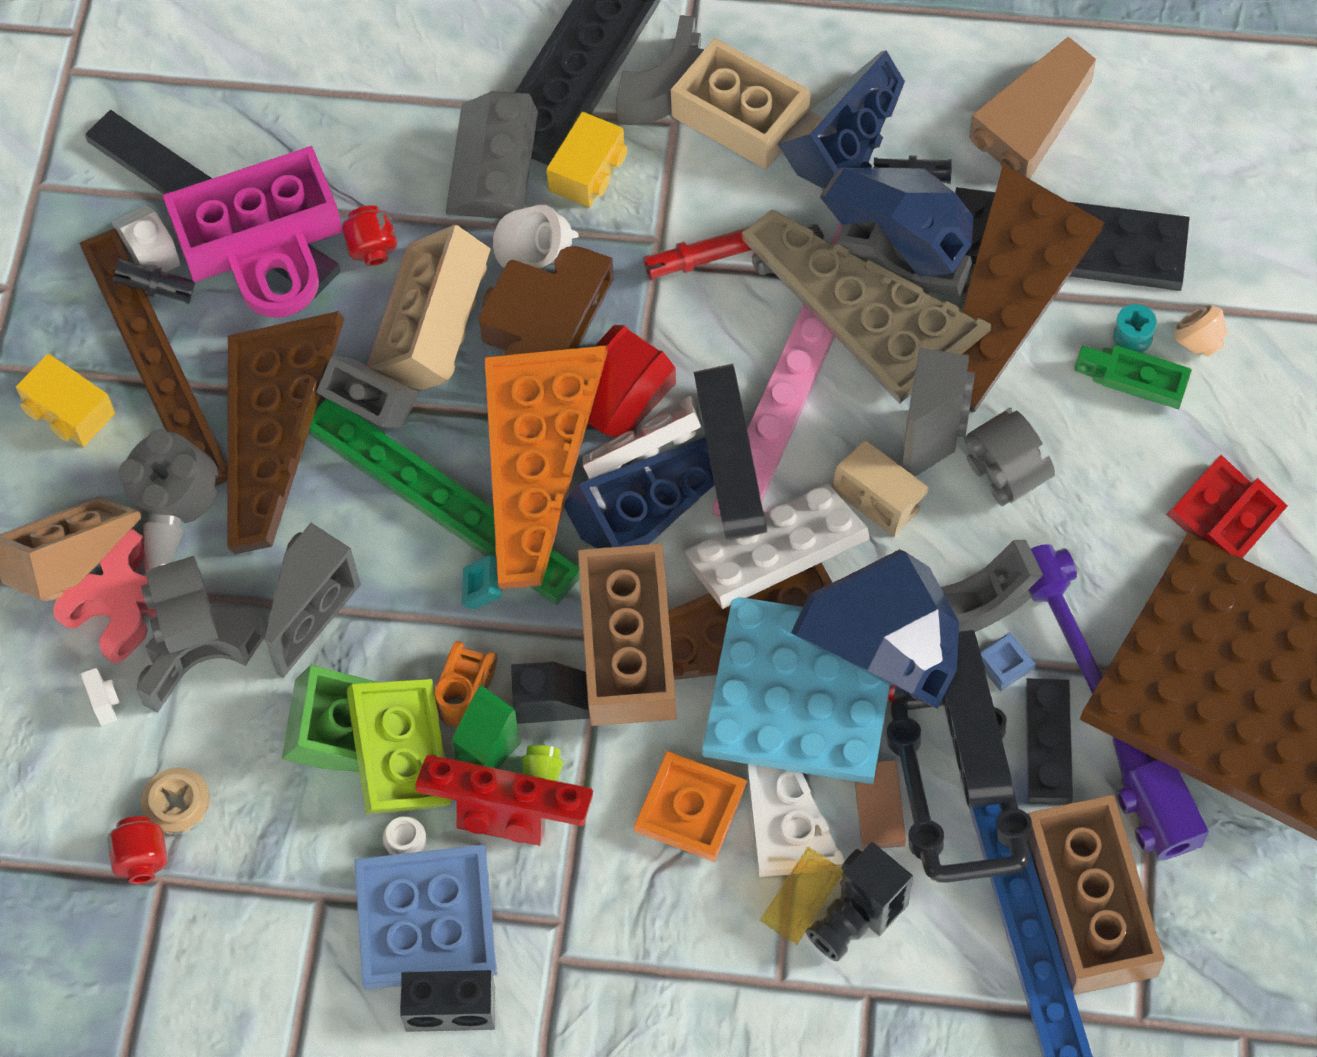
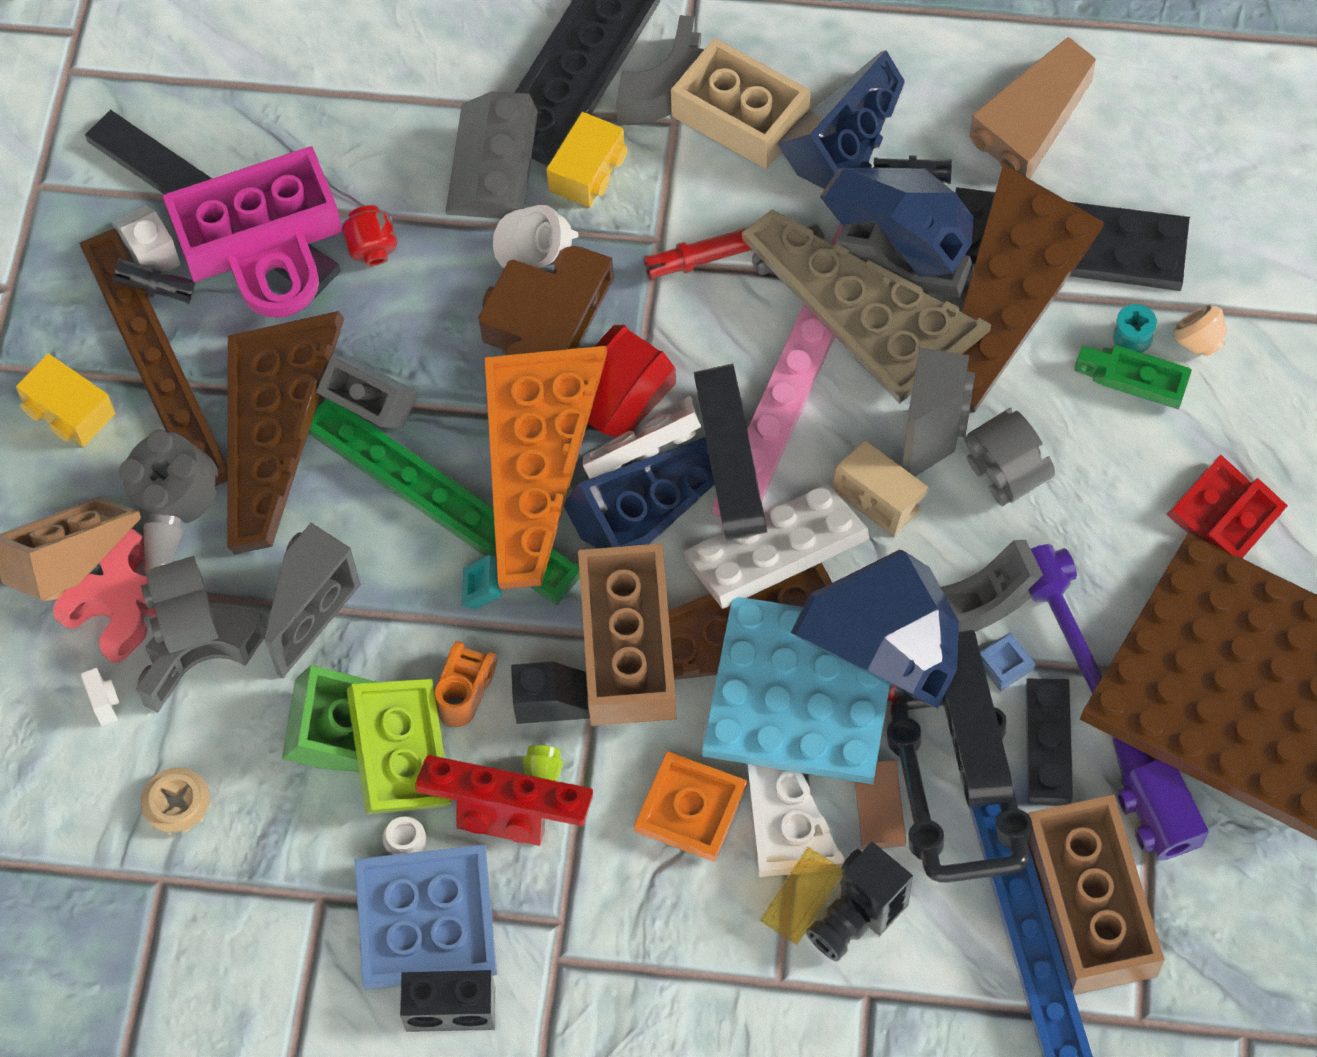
(137, 849): red head -> none
(430, 308): tan slope -> none
(486, 731): green slope -> none

